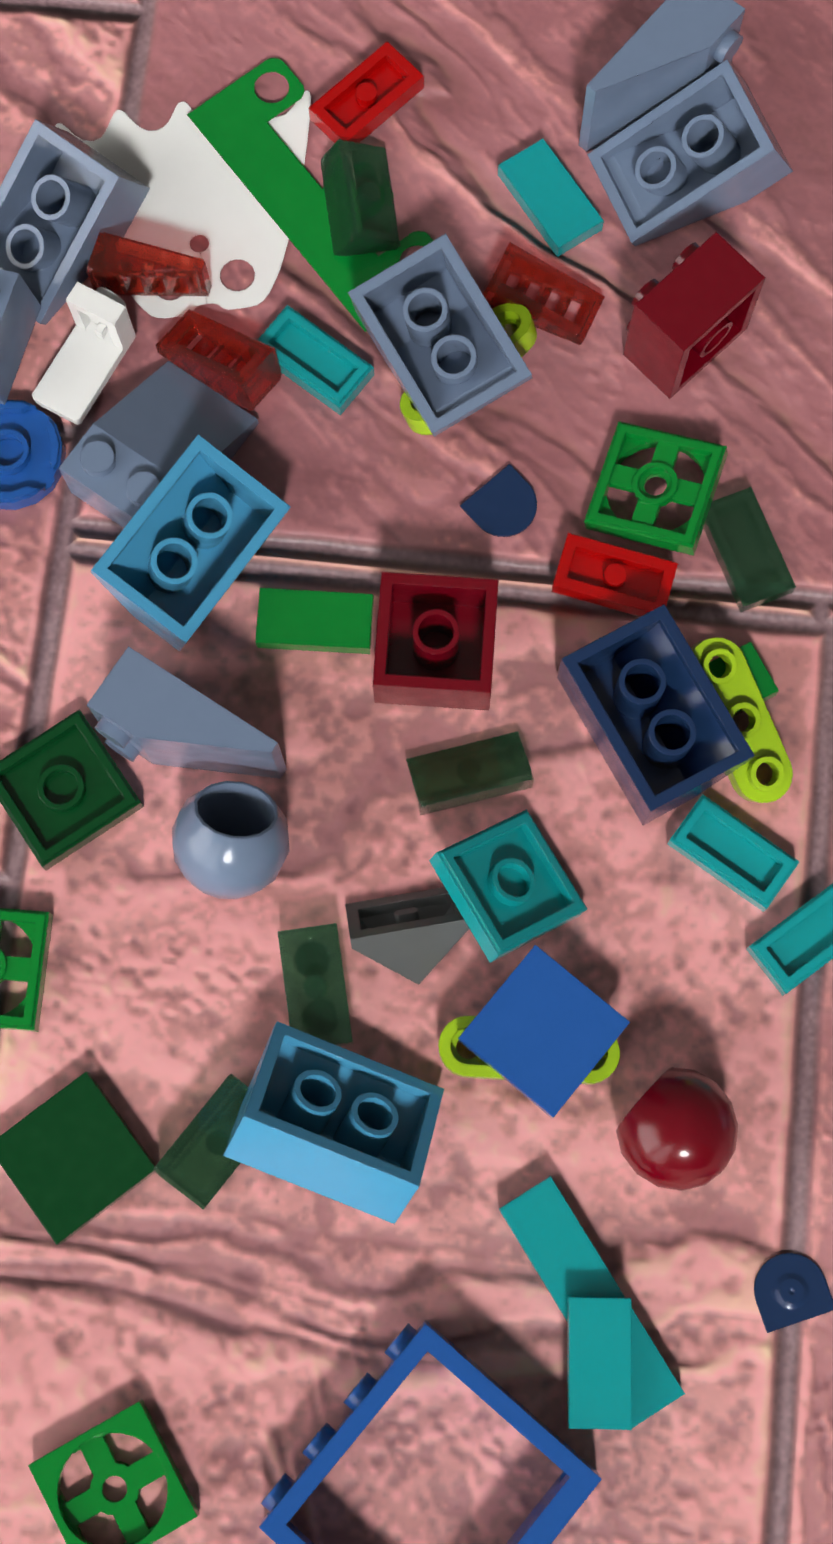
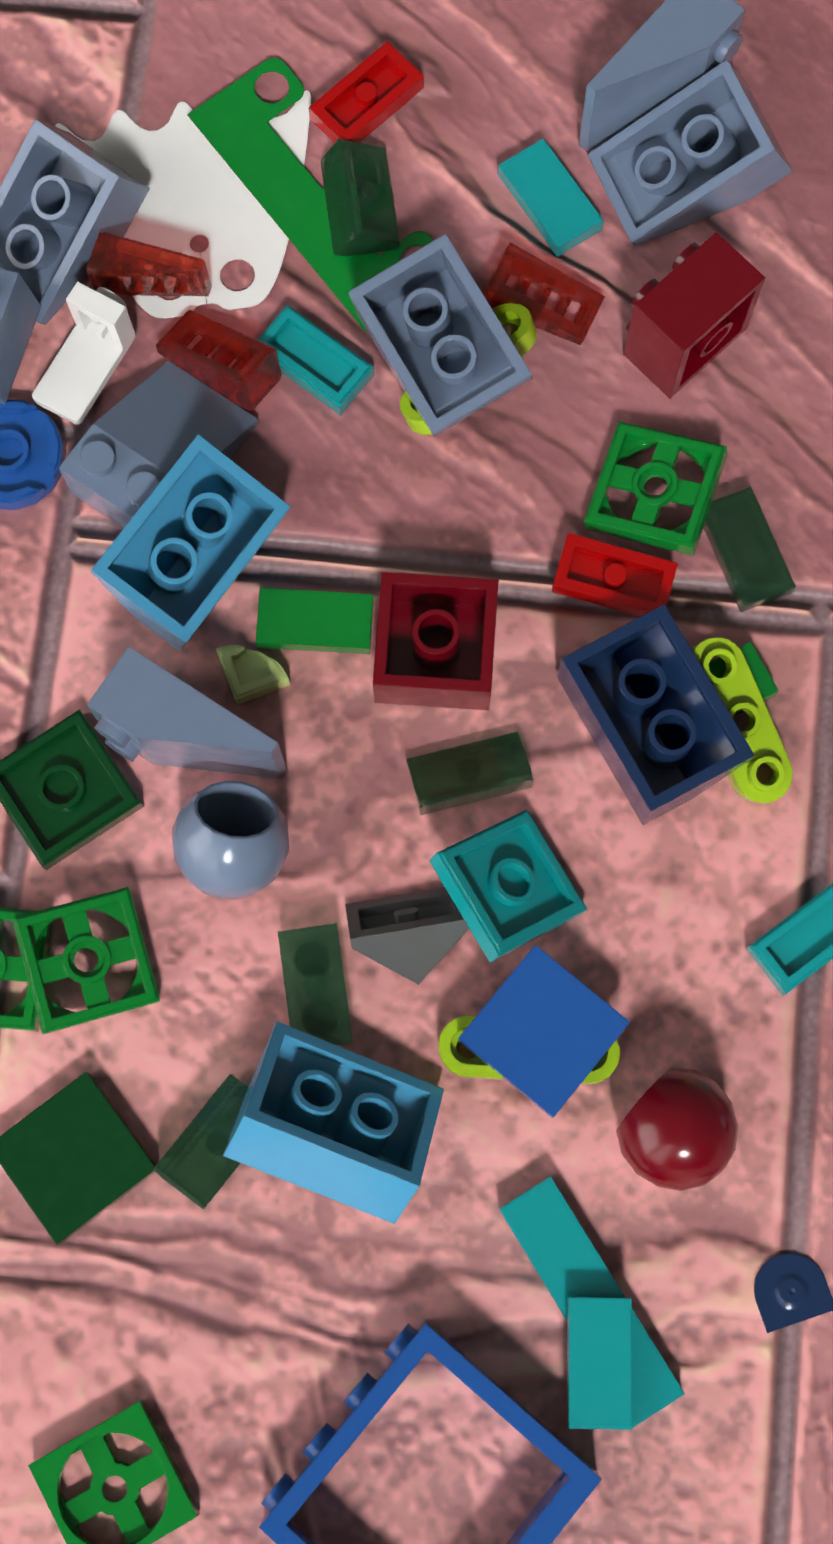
(92, 983): none -> green piece
(250, 672): none -> yellowish green tile
(503, 504): dark blue piece -> none
(733, 853): teal tile -> none

